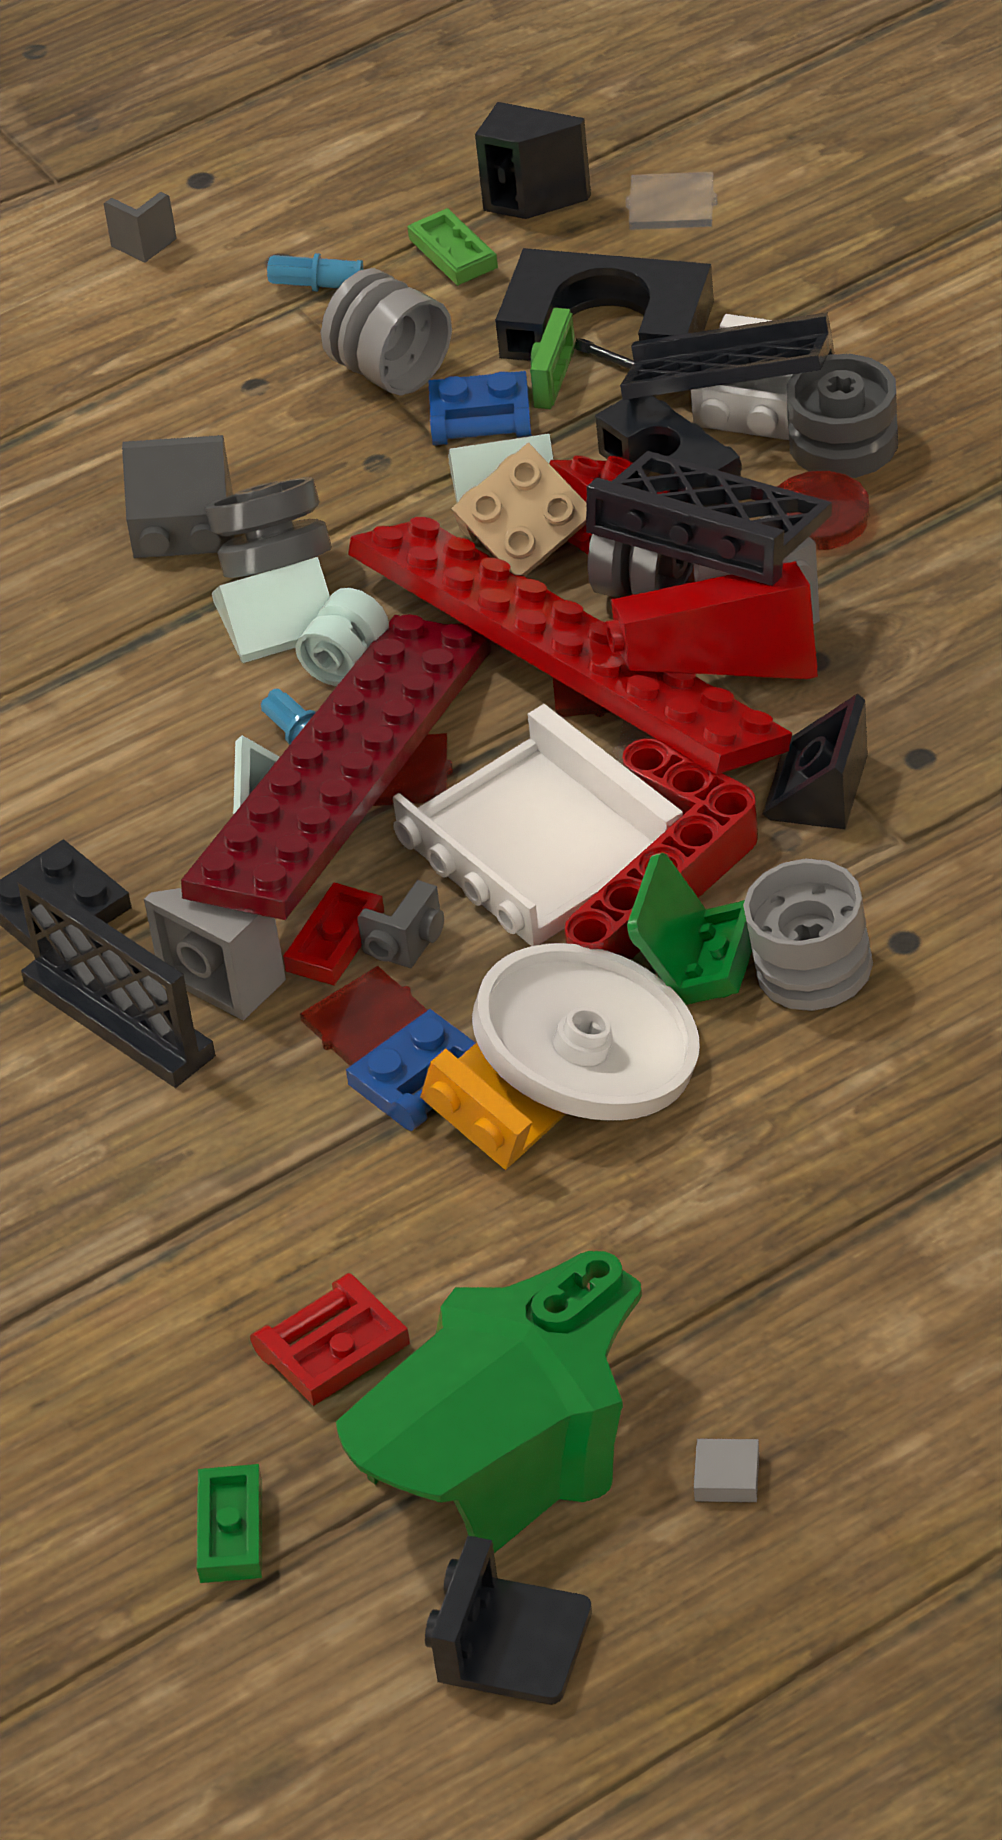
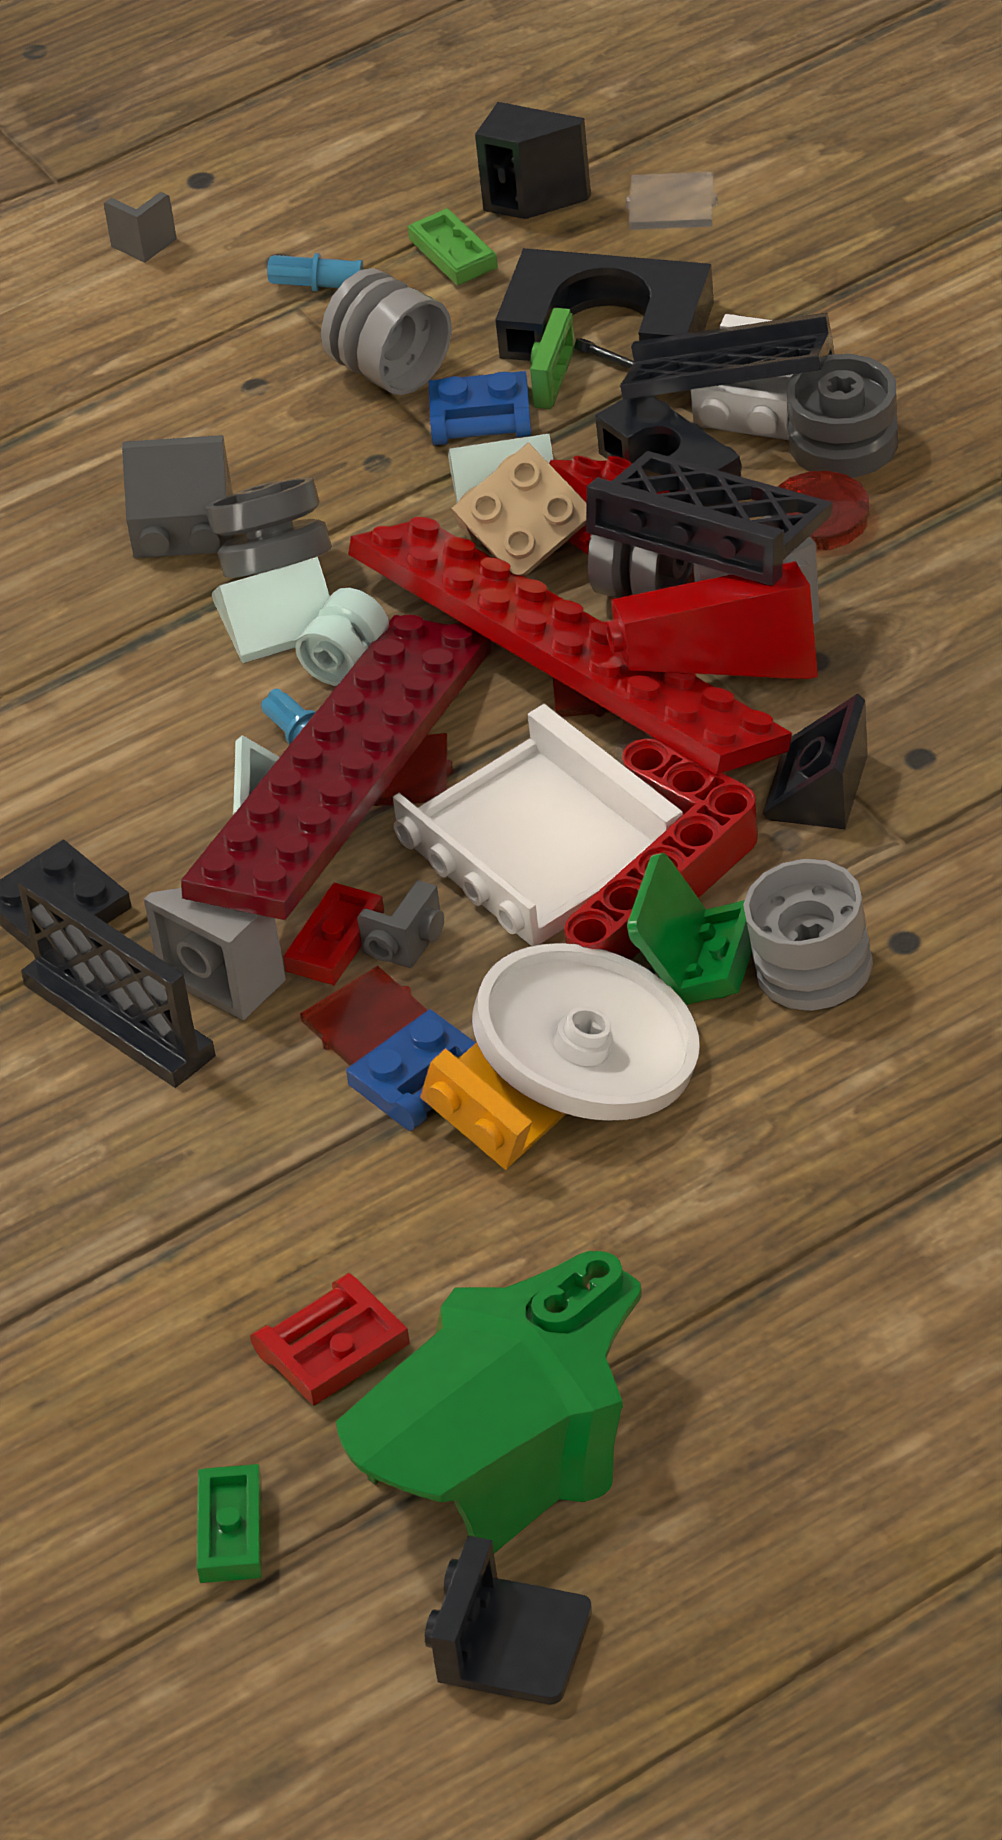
(726, 1470): light grey tile -> none

